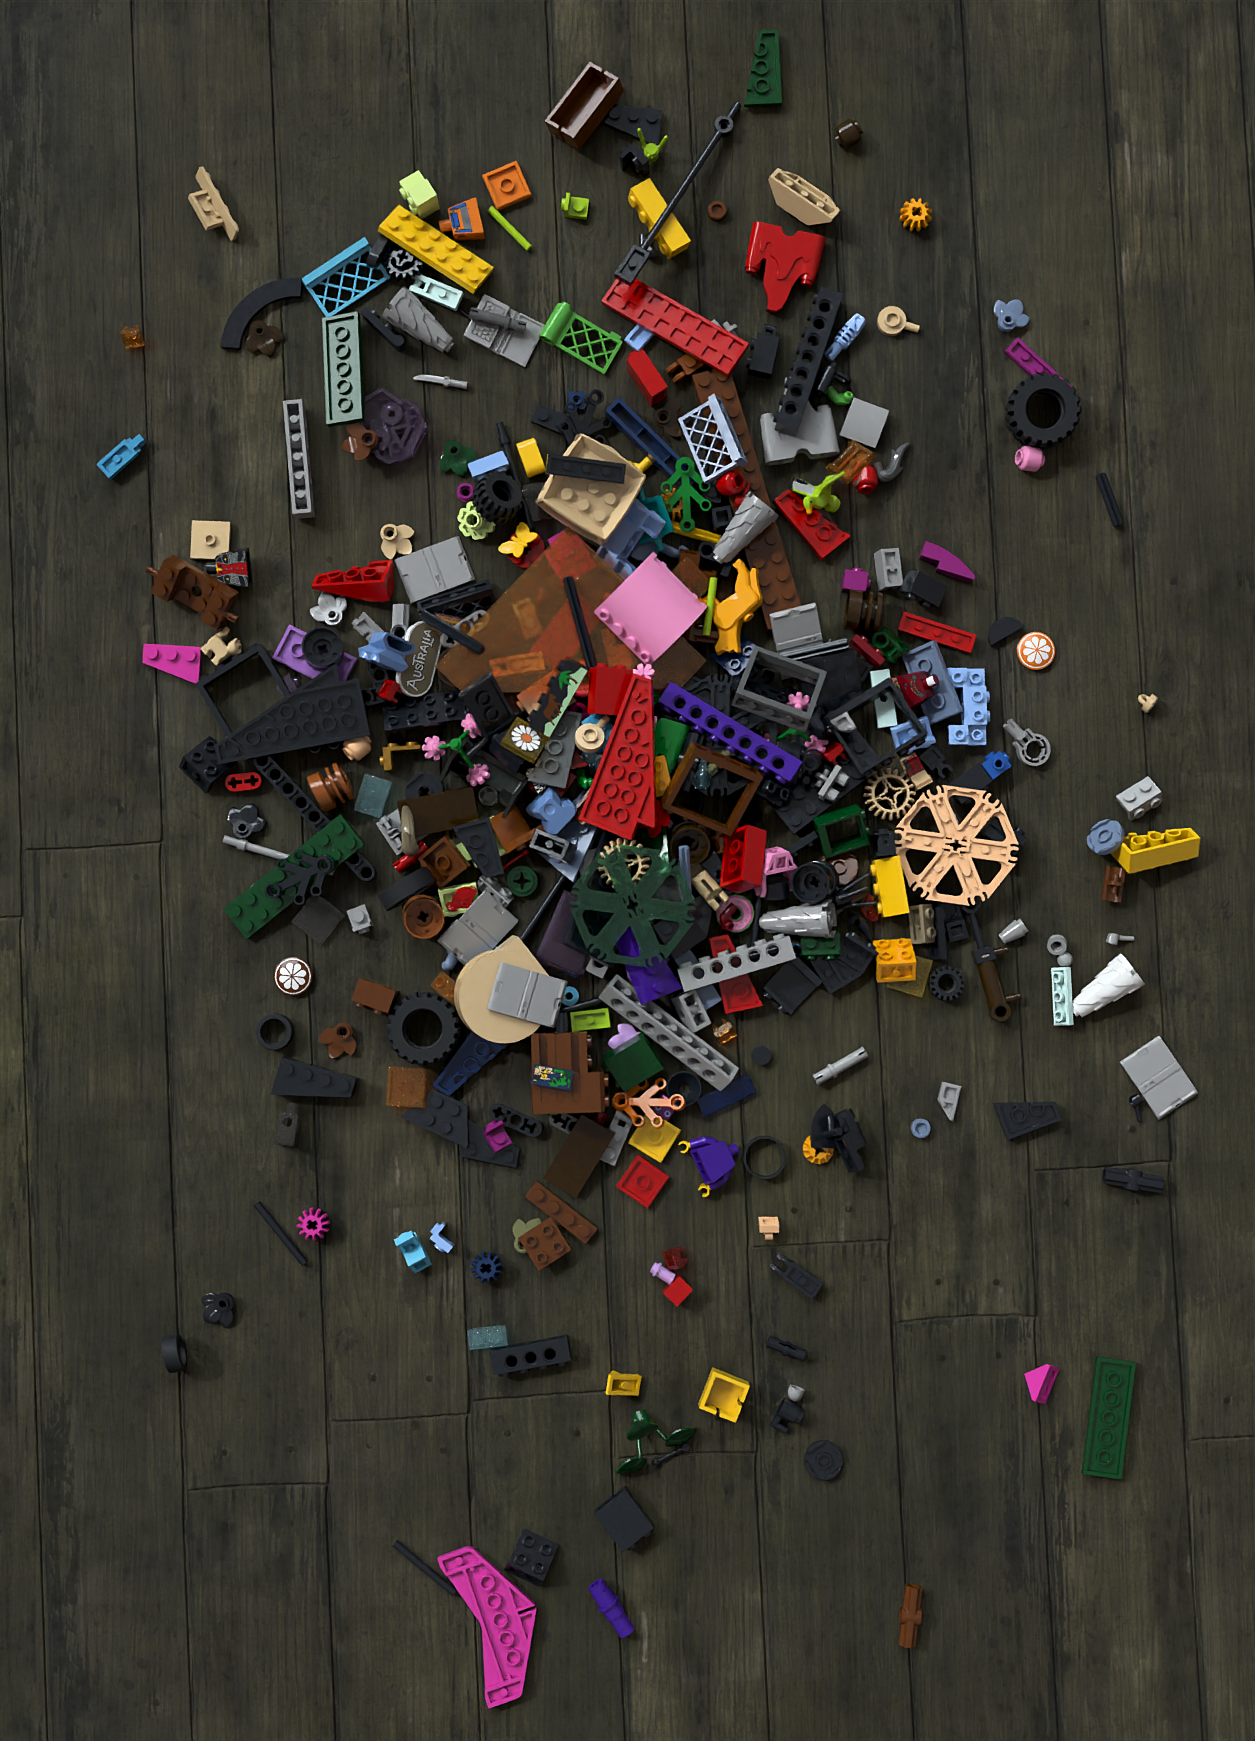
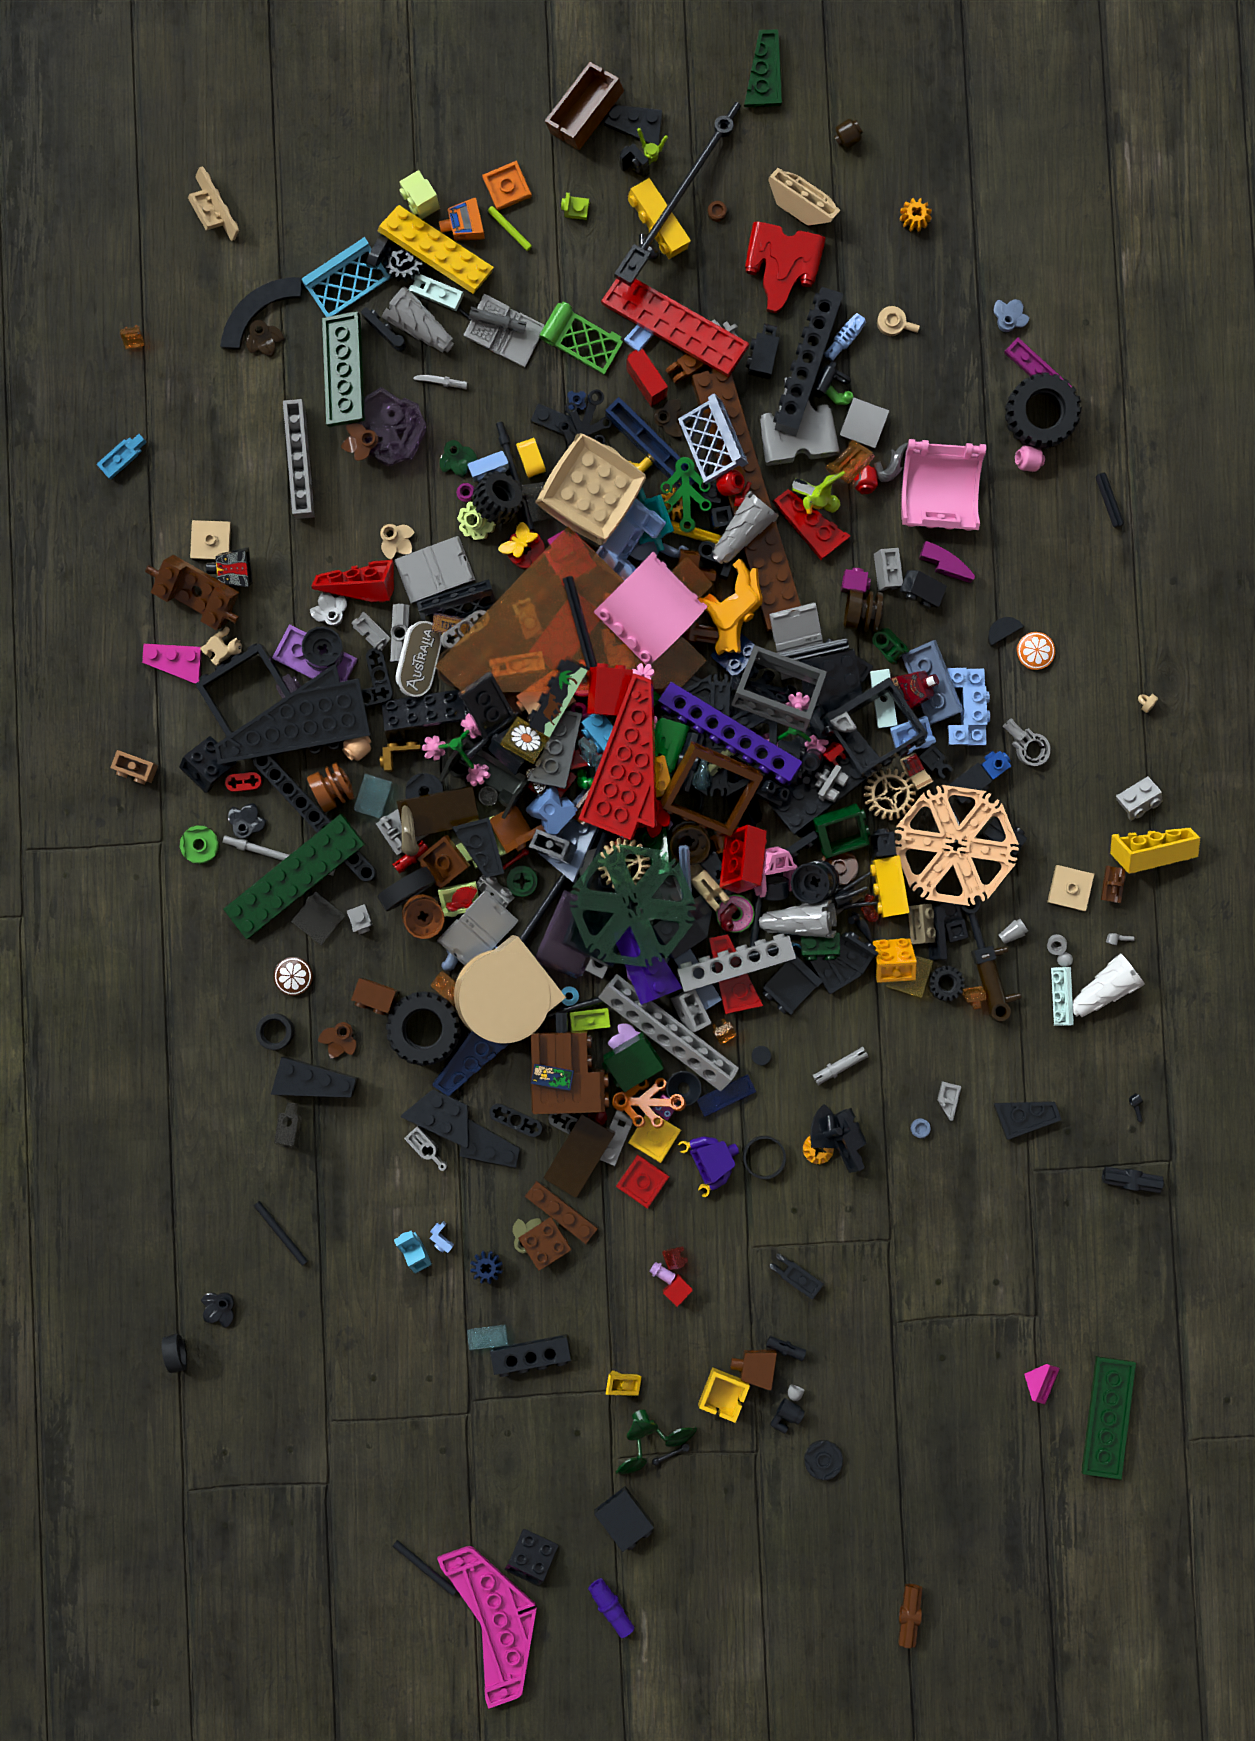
(130, 765): none -> medium nougat brick
(210, 847): none -> bright green tile
(302, 875): black plant -> none
(313, 1217): dark pink gear -> none
(387, 651): medium blue piece -> none
(388, 690): red tile -> none
(406, 1087): clear orange plate -> none
(424, 1140): none -> light grey piece
(452, 632): black axle -> none
(497, 1136): magenta bracket -> none
(527, 995): light grey piece -> none
(585, 468): black tile -> none
(590, 736): tan piece -> none
(710, 603): lime bar -> none
(756, 1367): none -> reddish brown torso
(768, 1226): light nougat tile -> none
(862, 646): dark red plate -> none
(932, 630): red plate -> none
(941, 485): none -> bright pink hinge
(974, 996): none -> clear orange tile
(1070, 888): none -> tan plate
(1105, 837): sand blue tile -> none
(1159, 1077): light grey piece -> none

